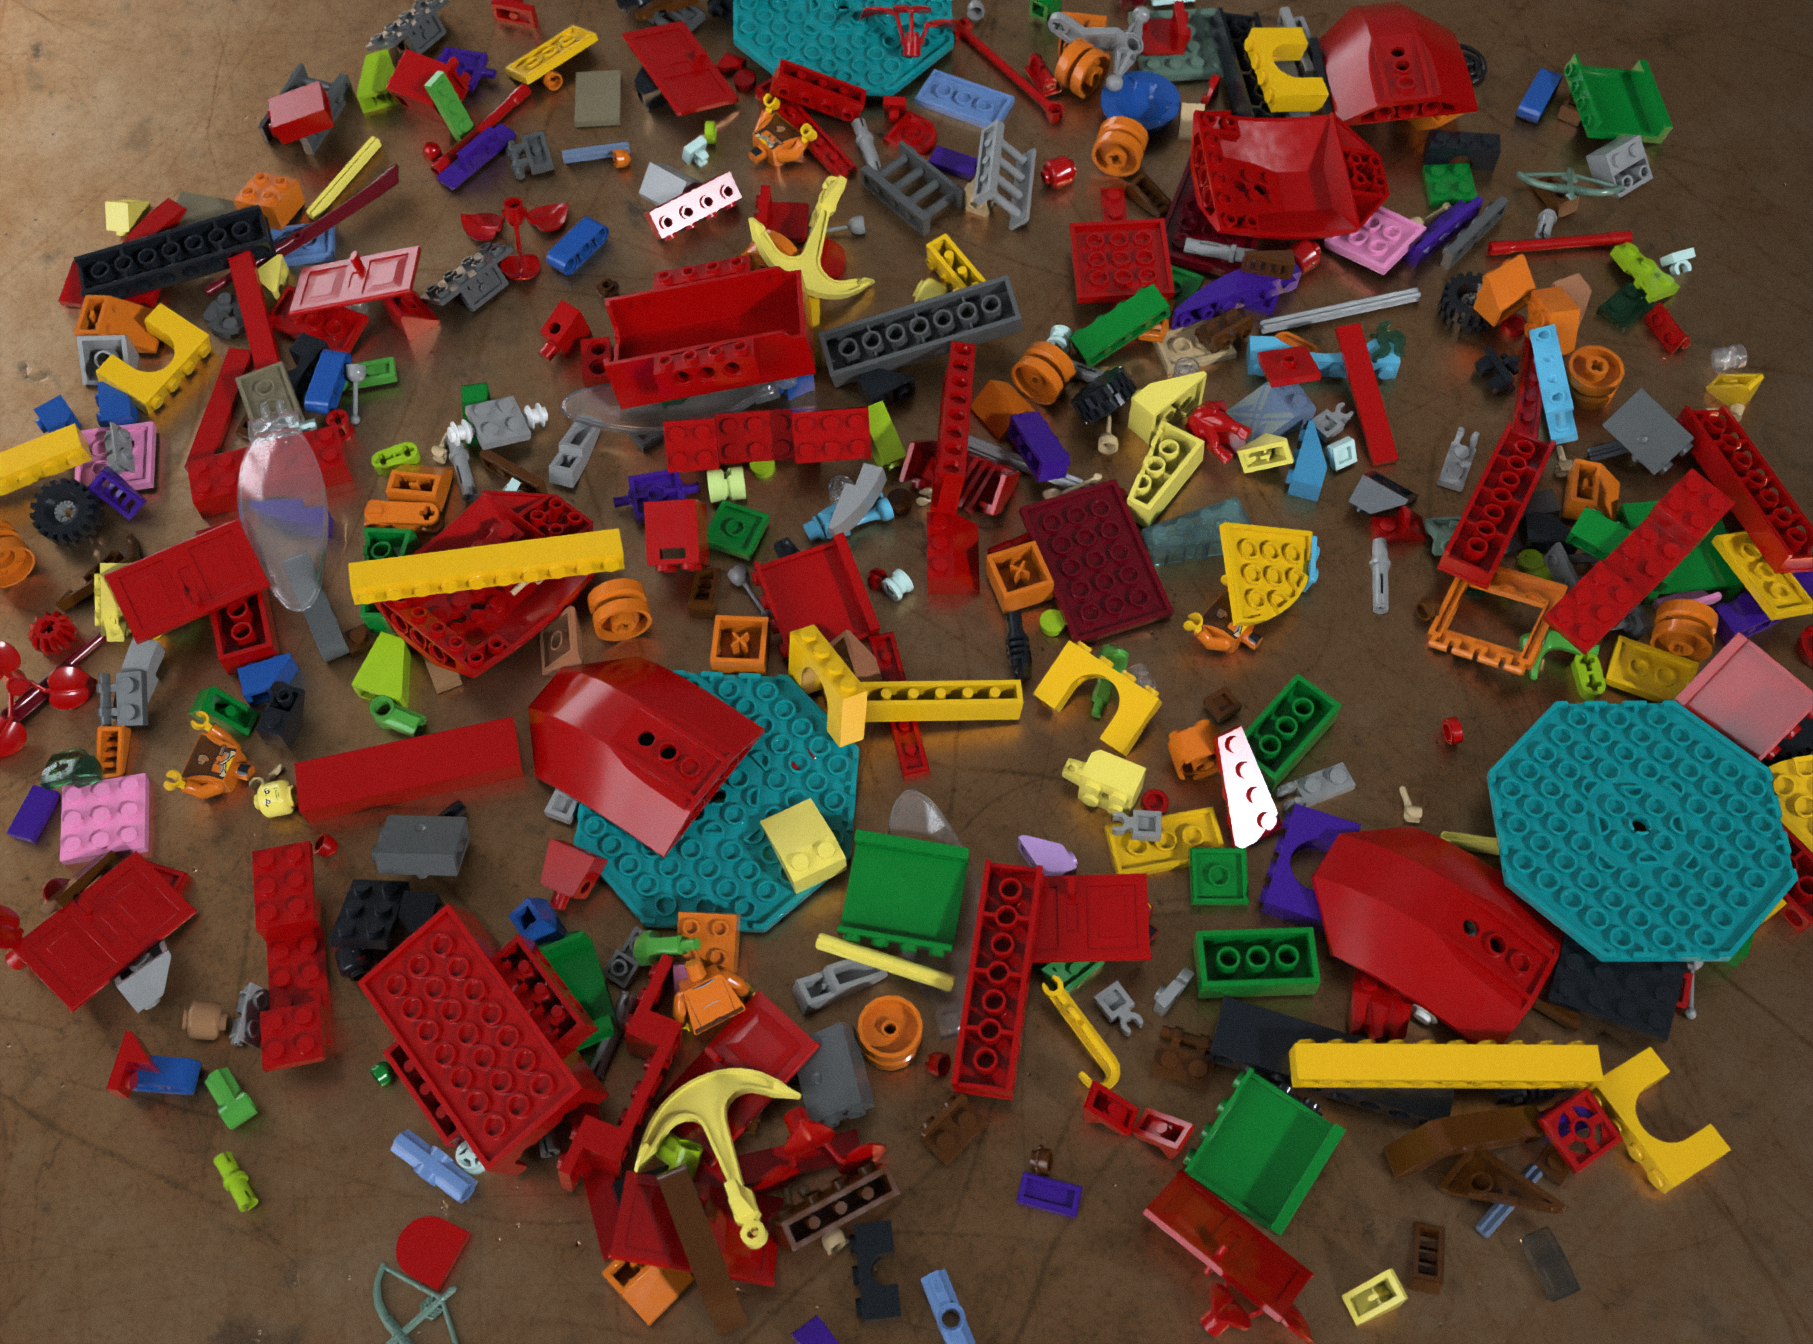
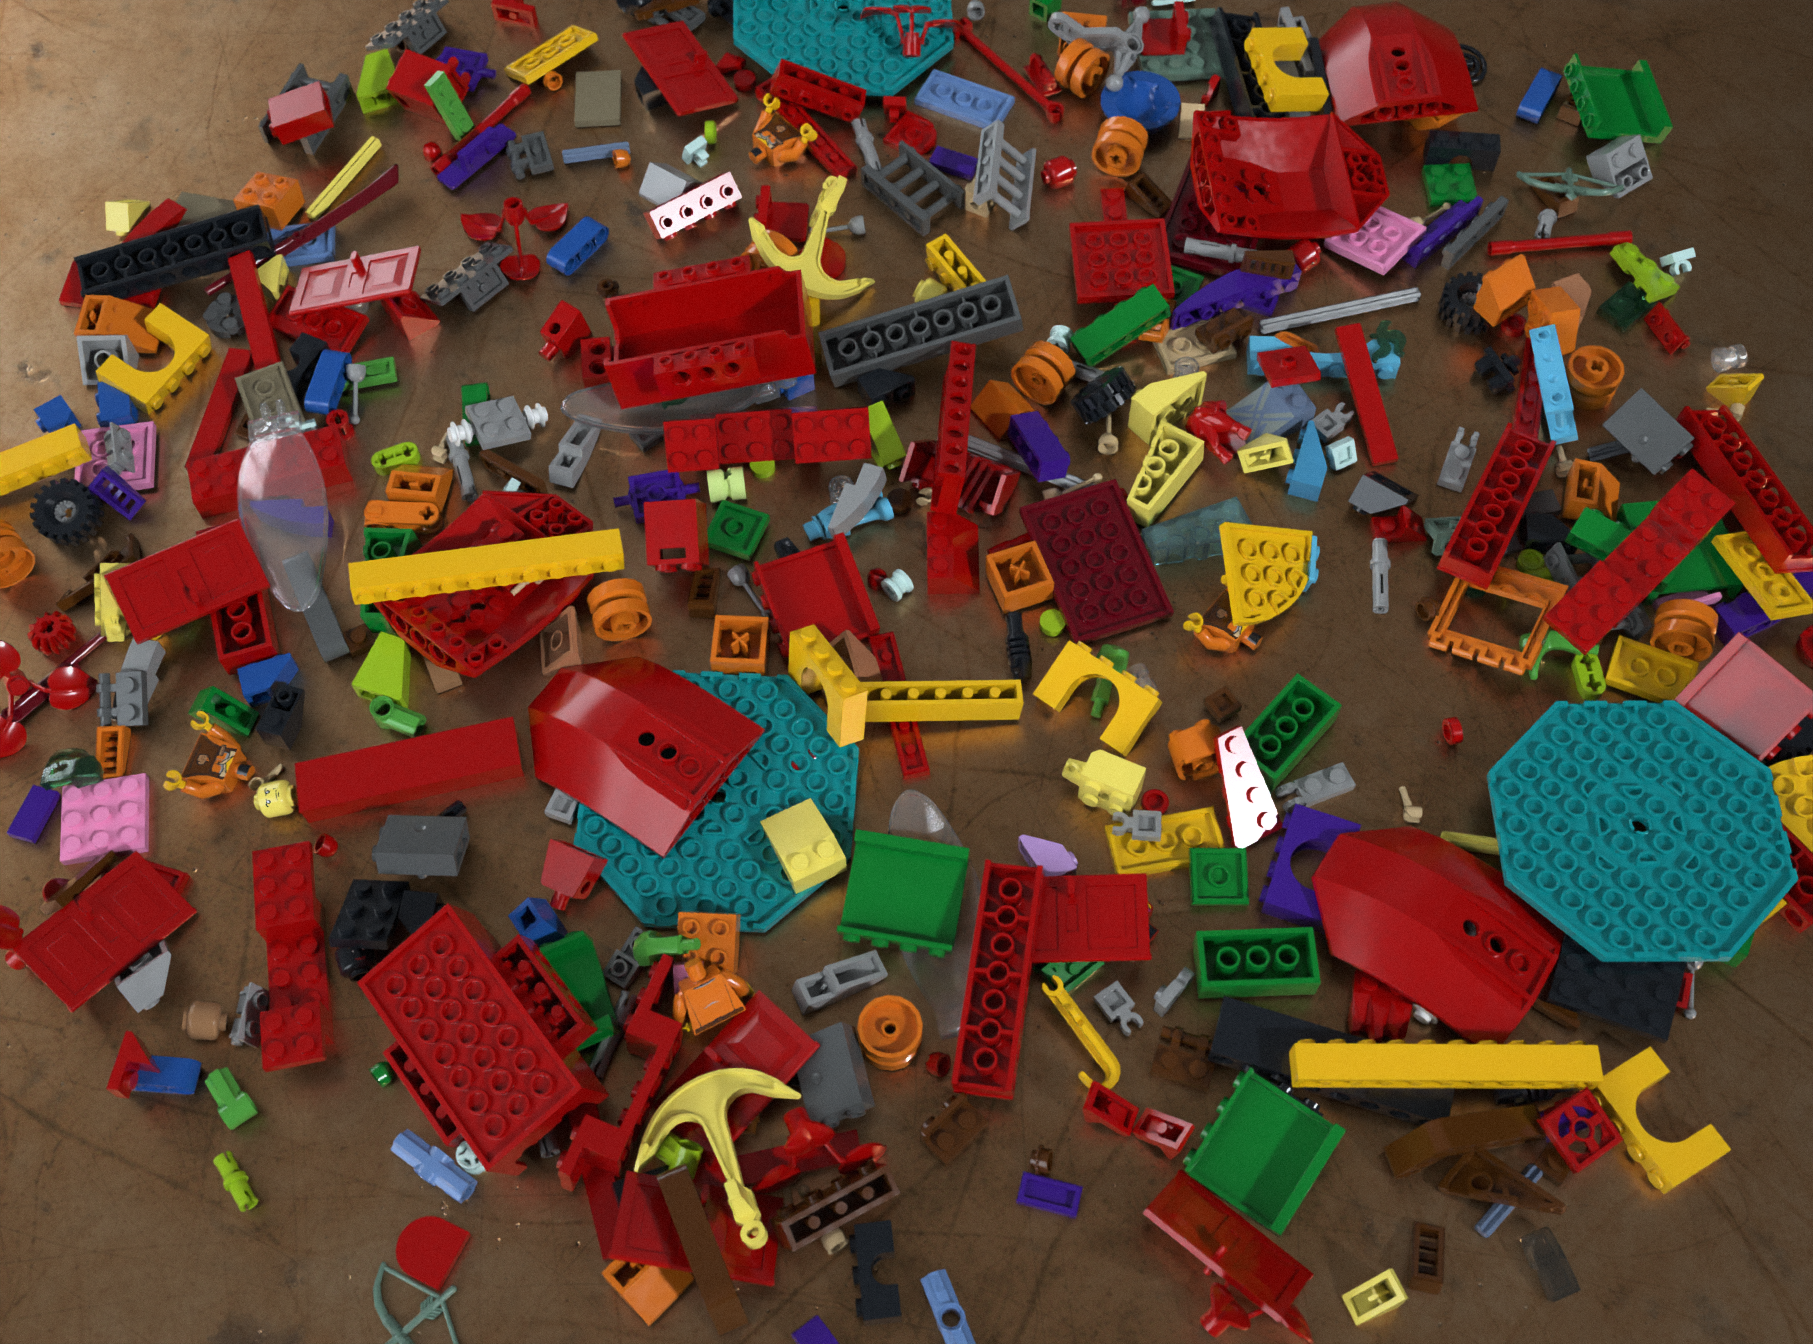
(885, 962): light yellow axle -> none

